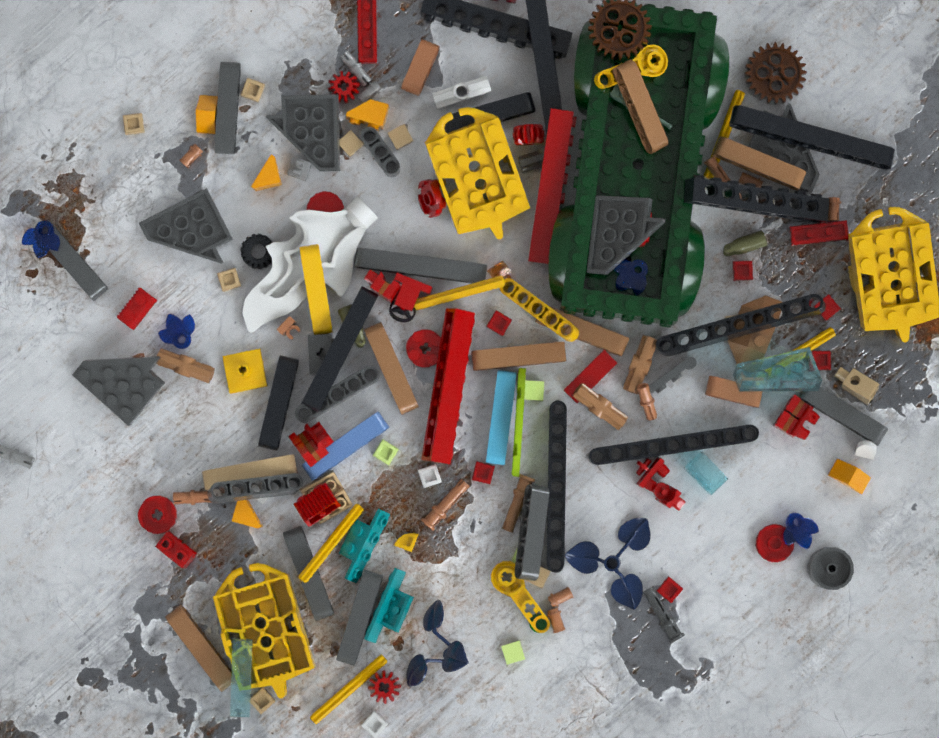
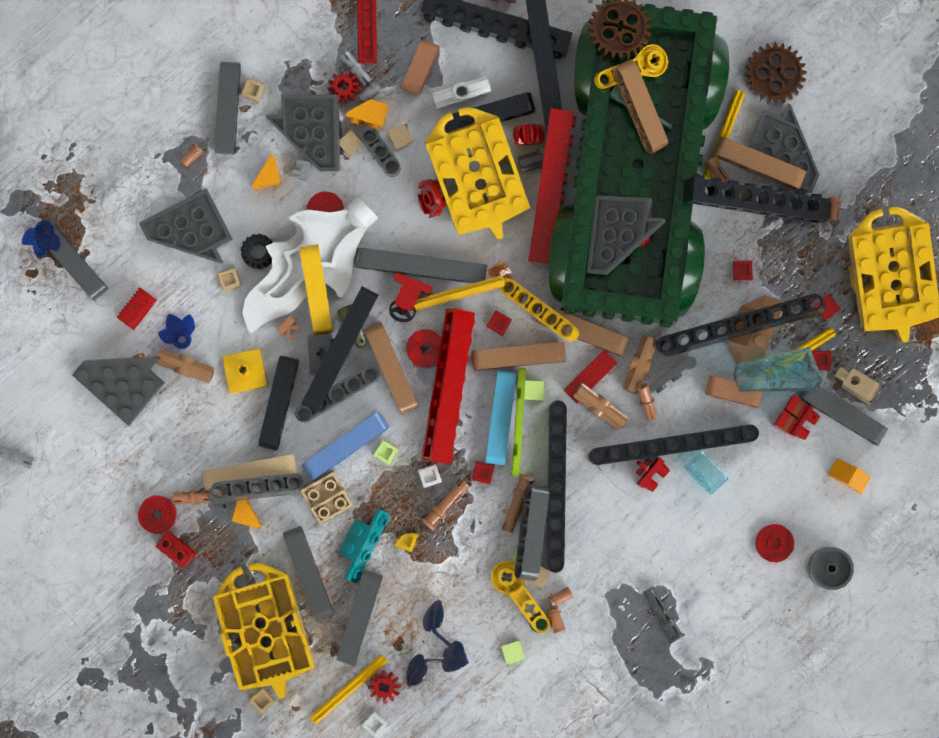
(133, 124): tan tile -> none
(200, 647): medium nougat beam -> none
(206, 114): light orange slope -> none
(241, 677): clear light blue tile -> none
(312, 443): red hips -> none
(316, 504): red brick -> none
(330, 543): yellow axle -> none
(380, 286): red hips -> none
(391, 609): teal bracket -> none
(585, 559): dark blue plant -> none
(629, 278): clear blue plate -> none
(668, 496): red hips -> none
(669, 589): red tile -> none
(745, 178): nougat pin -> none
(745, 244): olive piece -> none
(801, 533): clear blue plate -> none
(811, 137): black beam -> none
(818, 233): red tile -> none
(866, 449): white tile -> none

